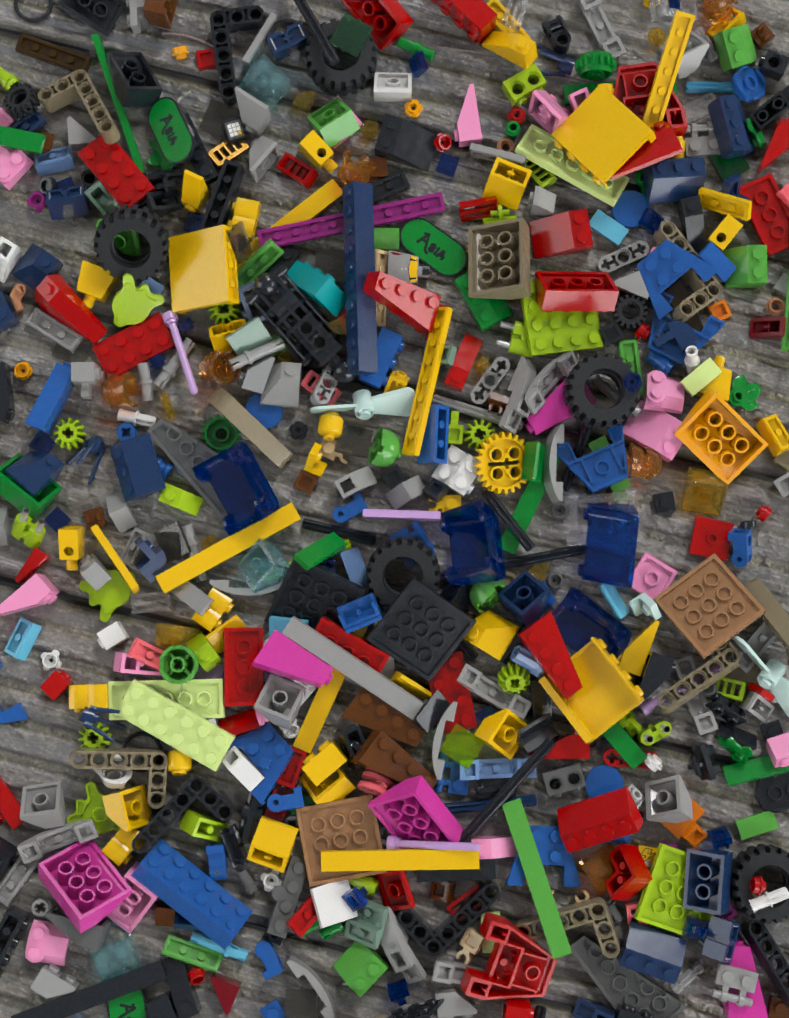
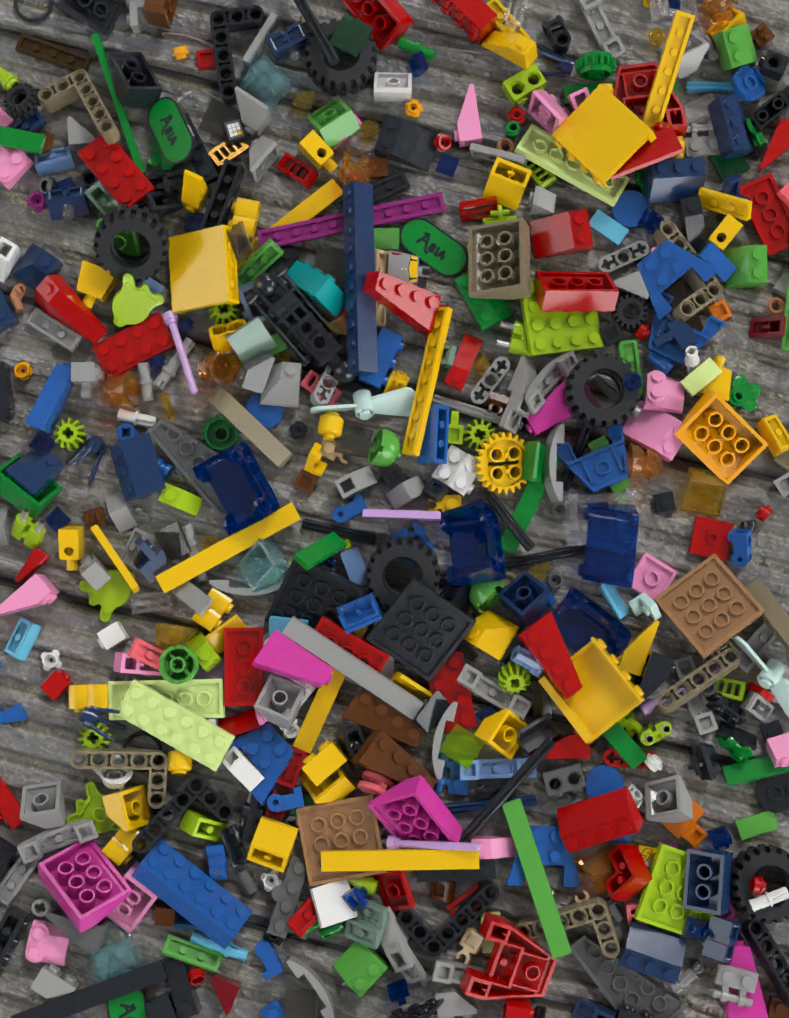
(249, 357): light grey pin -> none

